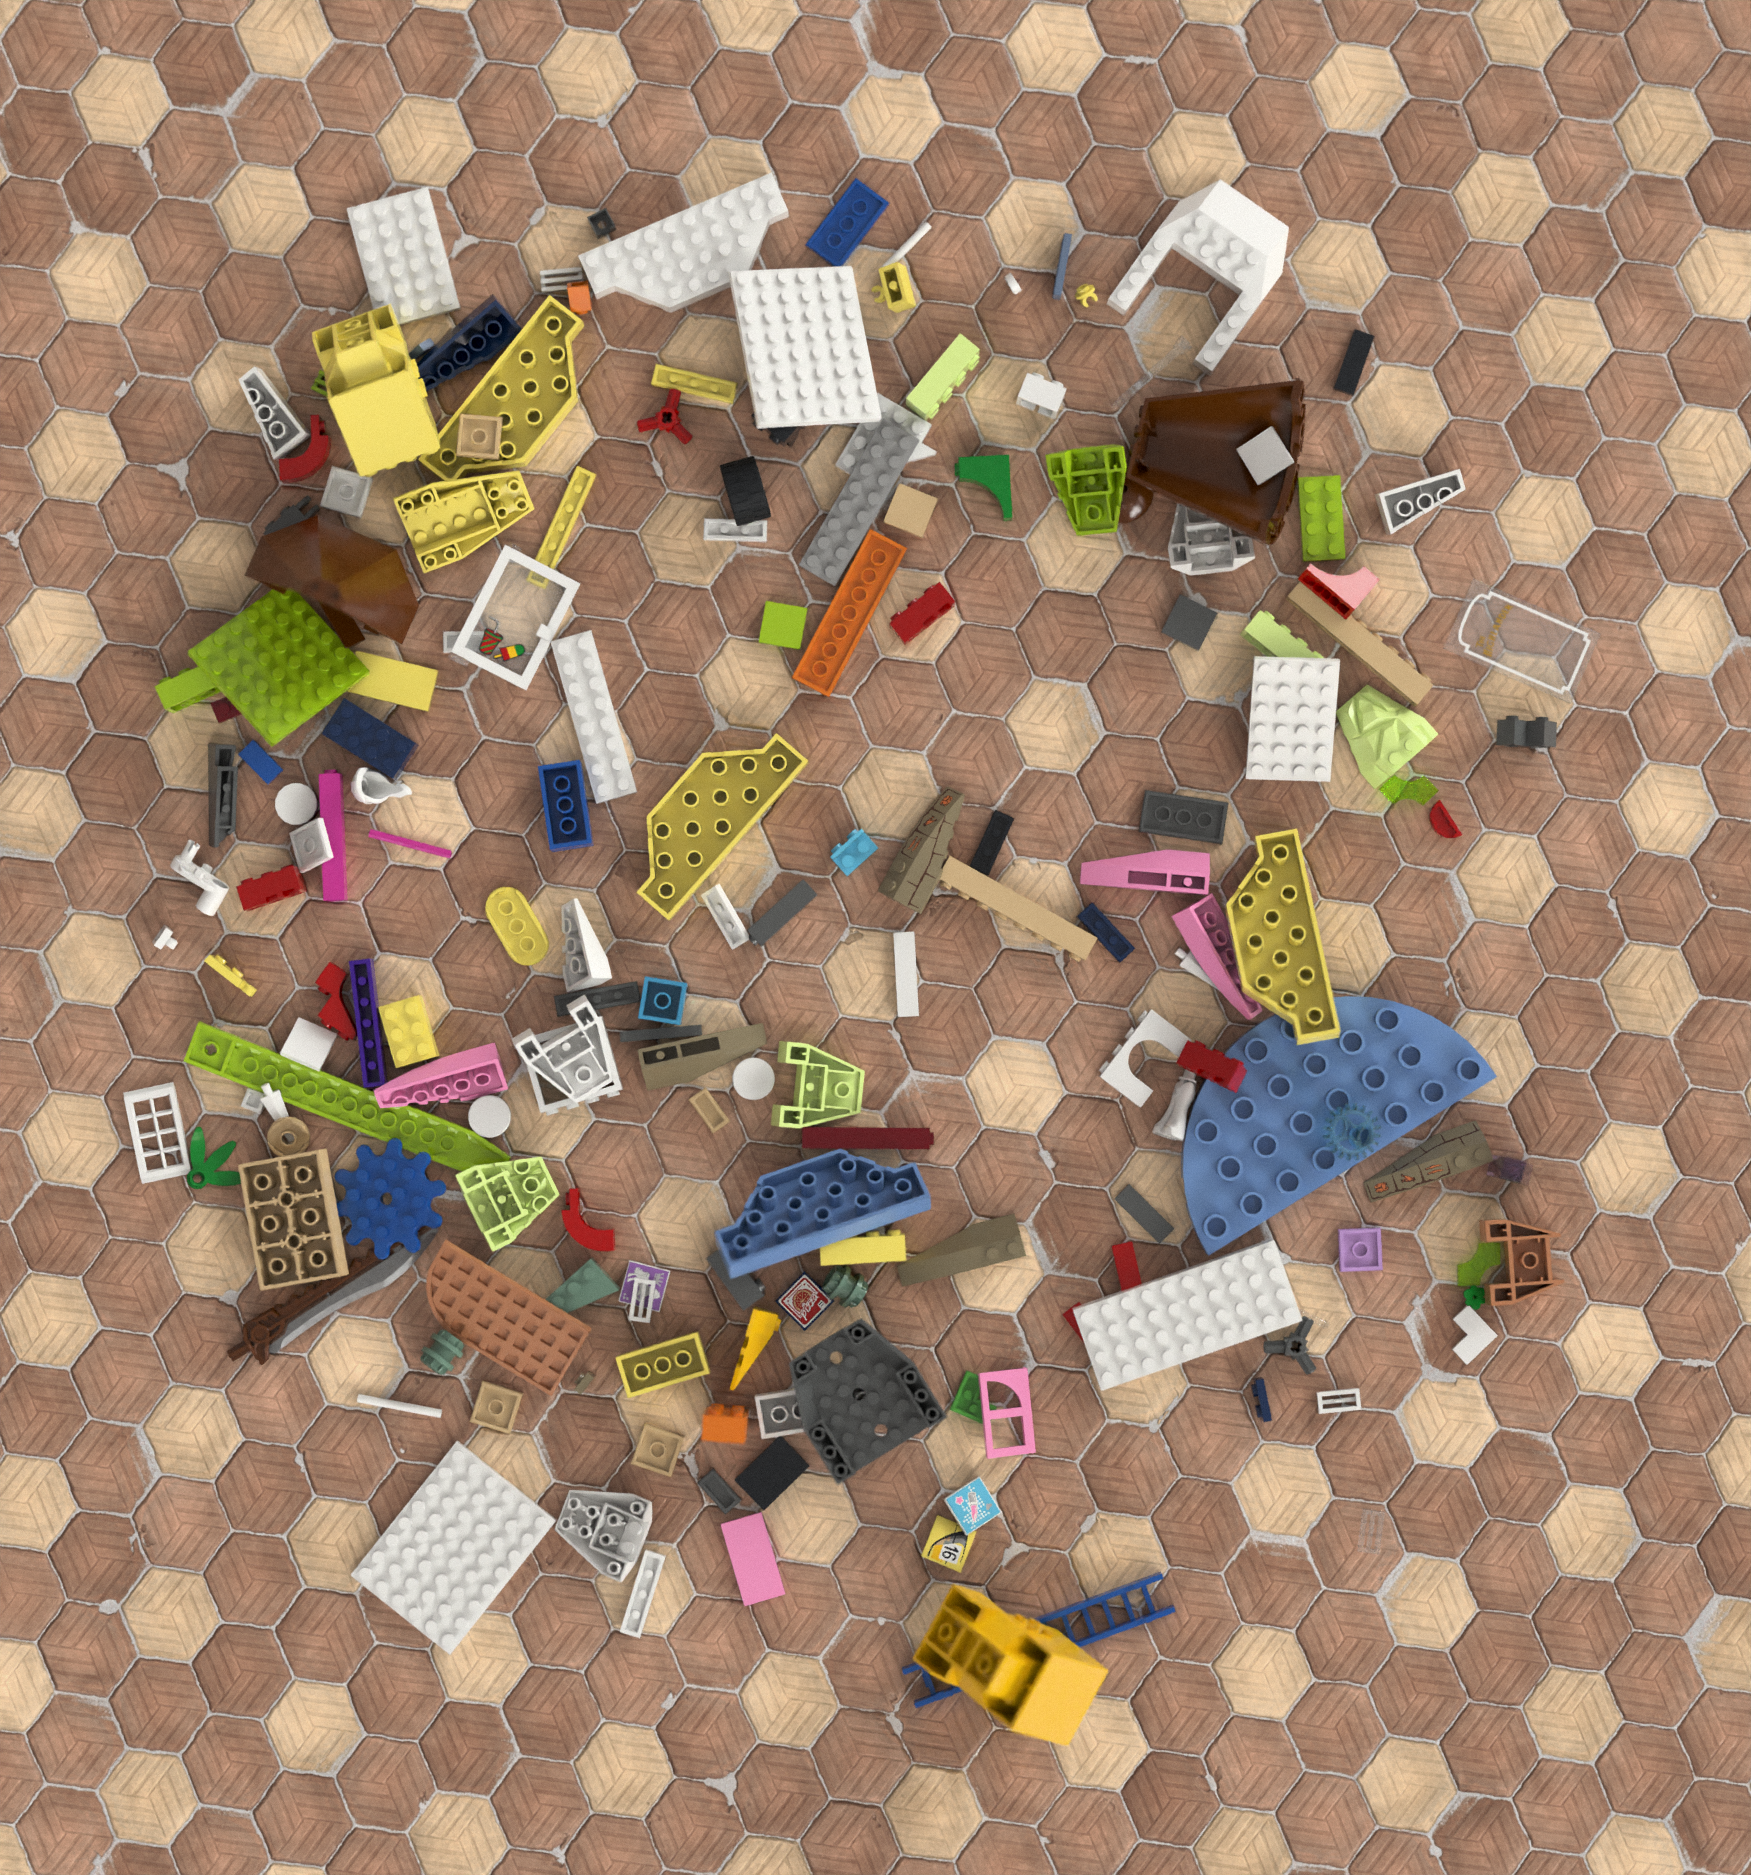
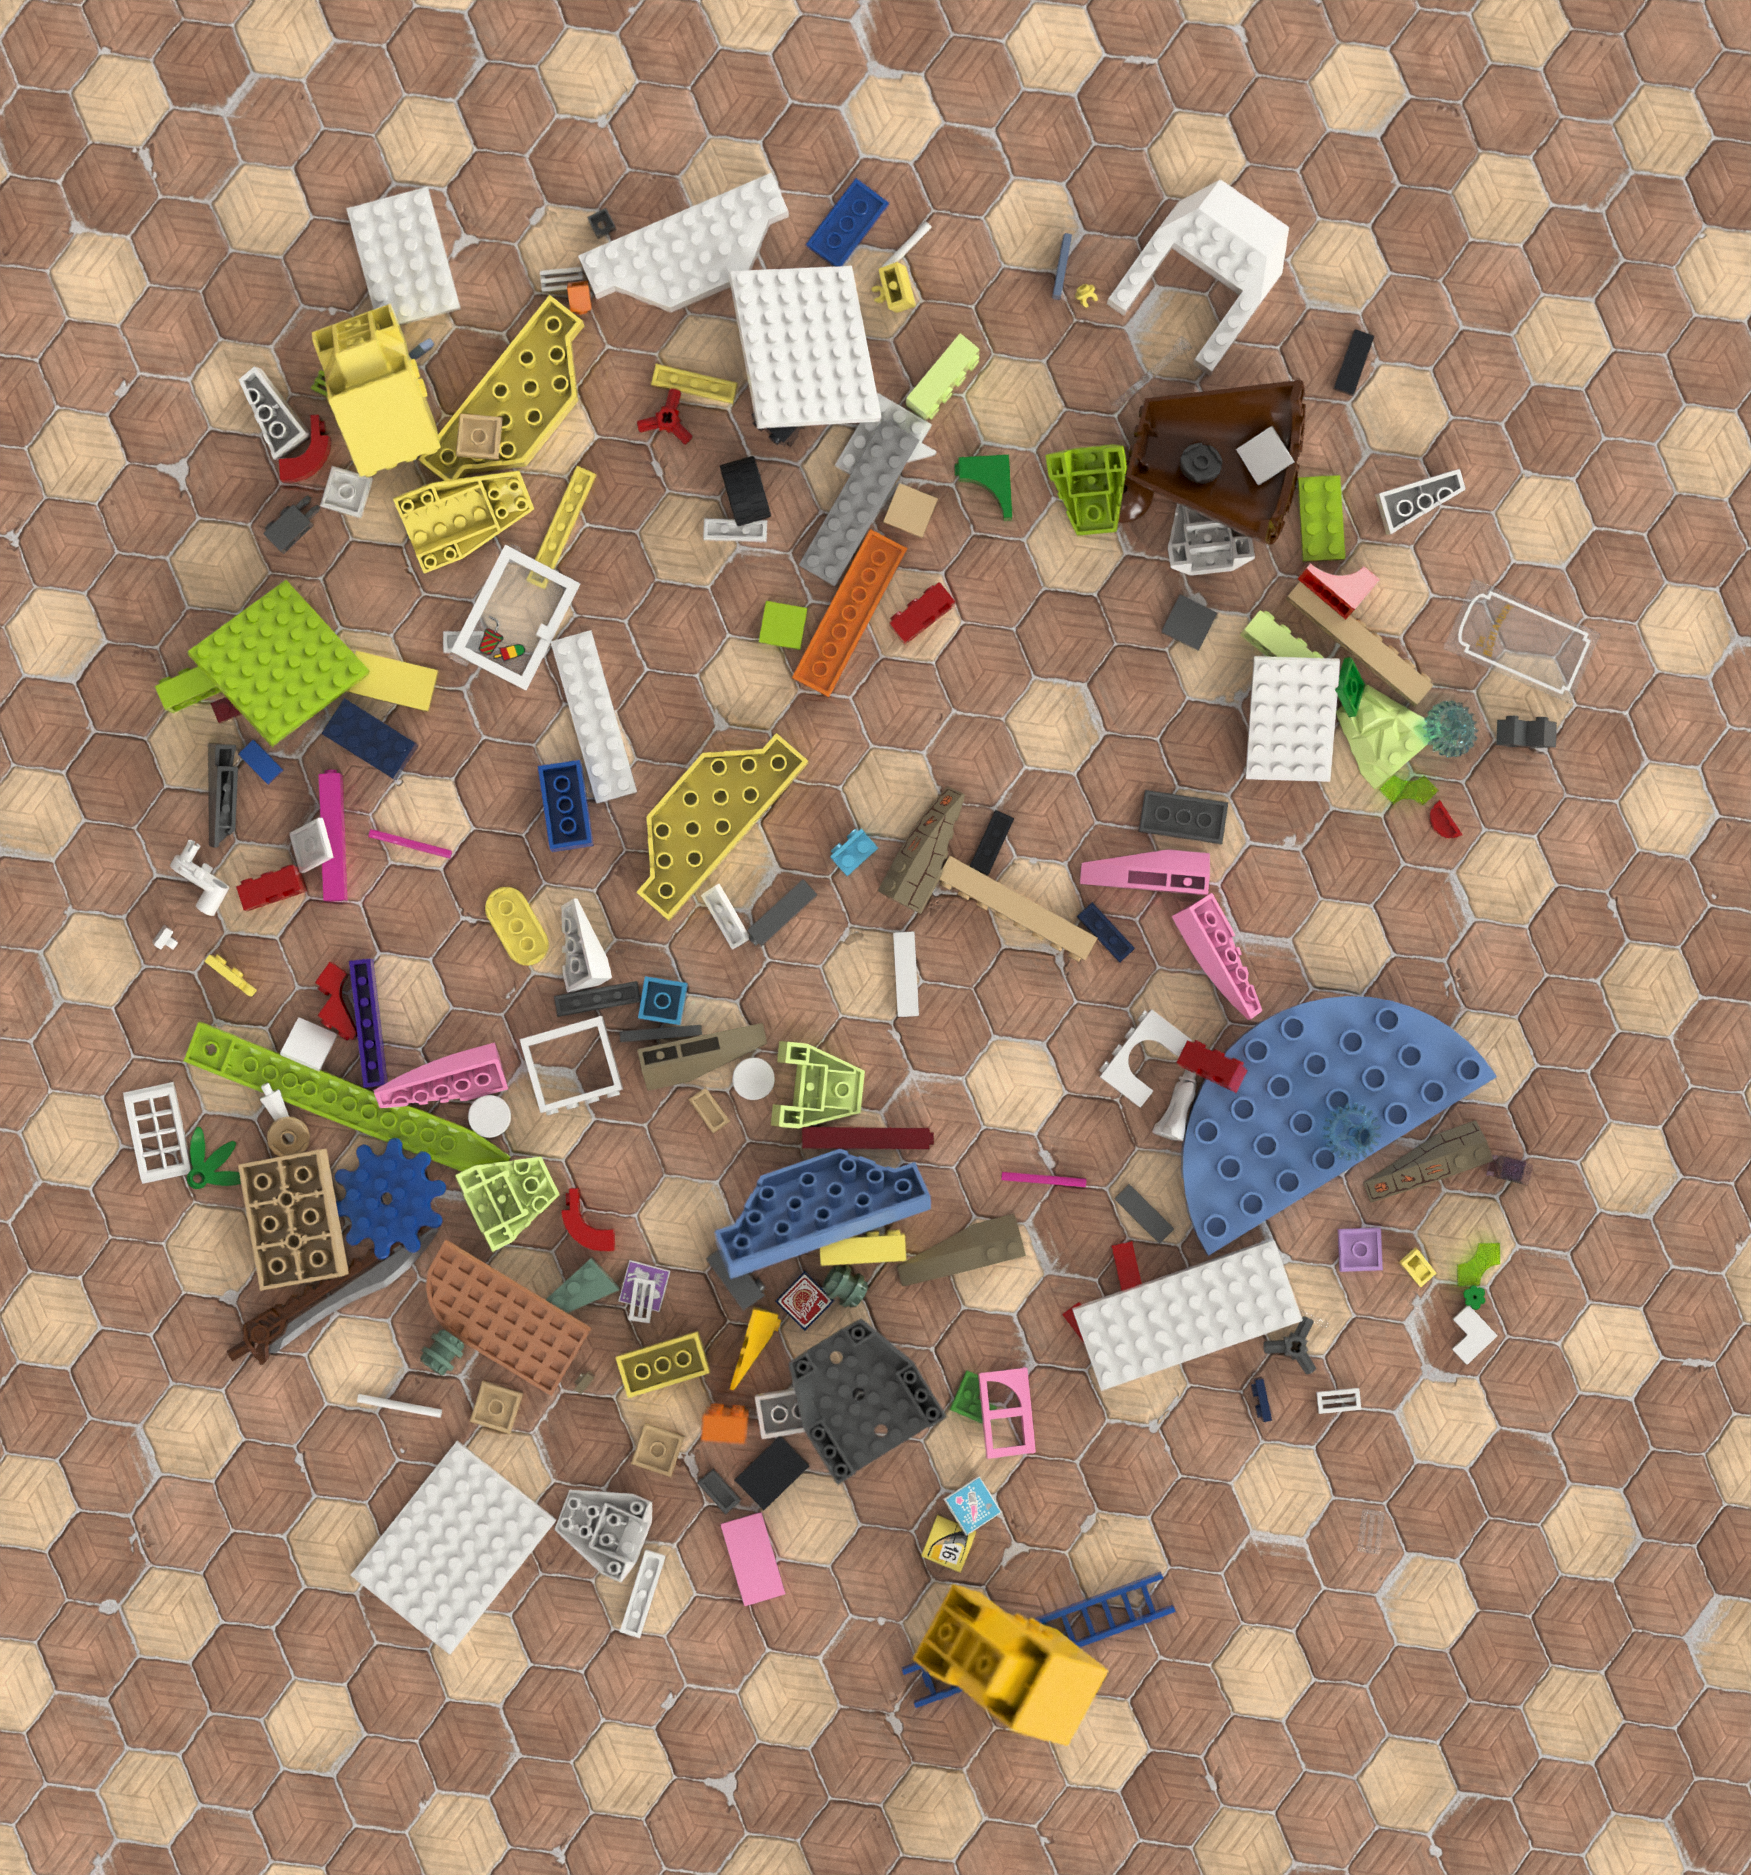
(252, 1101): white tile -> none
(296, 804): white tile -> none
(339, 571): reddish brown piece -> none
(344, 626): reddish brown slope -> none
(373, 787): white piece -> none
(408, 1031): light yellow brick -> none
(469, 343): dark blue wedge -> none
(574, 1058): white wedge -> none
(1012, 283): white tile -> none
(1042, 393): white piece -> none
(1043, 1179): none -> dark pink piece
(1191, 964): white bar -> none
(1200, 463): none -> dark grey tile
(1280, 940): light yellow brick -> none
(1350, 687): none -> green tile
(1417, 1267): none -> light yellow slope
(1443, 736): none -> clear light blue gear
(1525, 1261): nougat wedge -> none

